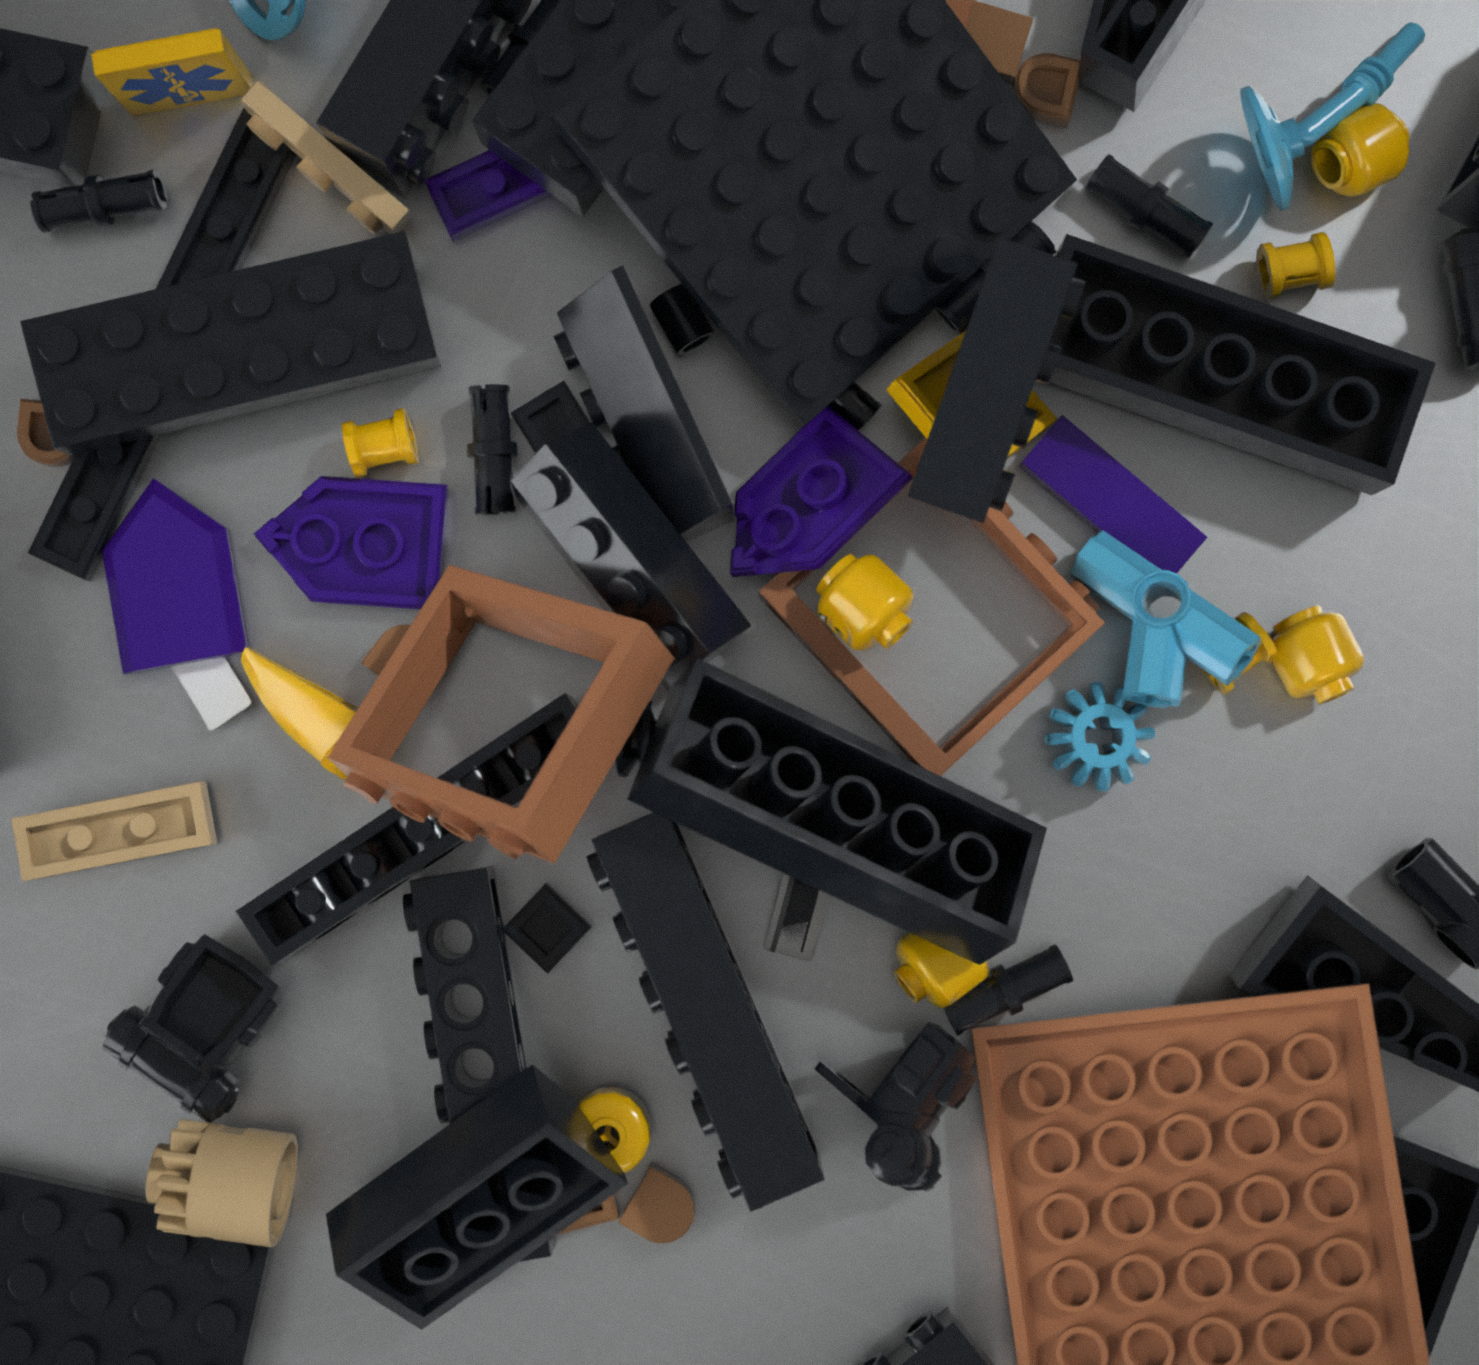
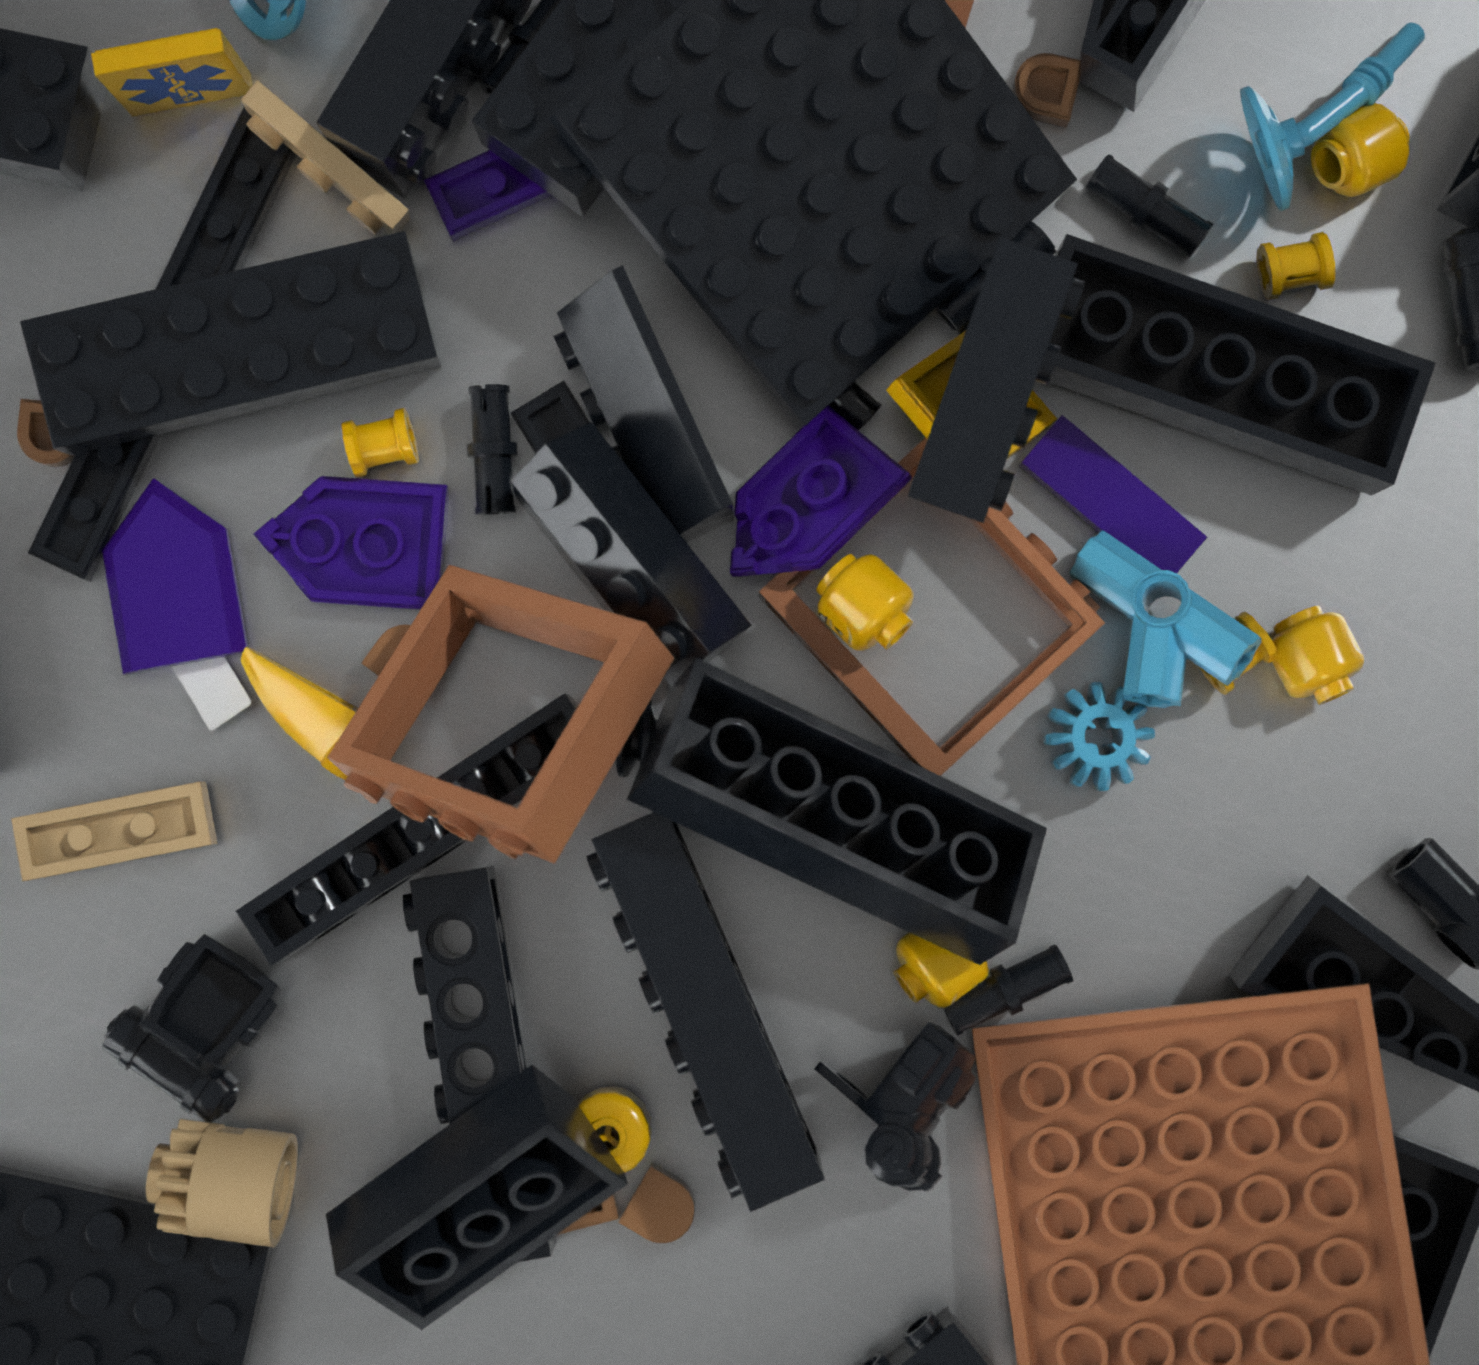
(98, 200): black pin -> none
(547, 928): black tile -> none
(681, 319): black hinge -> none
(796, 919): sticker -> none
(999, 36): medium nougat tile -> none

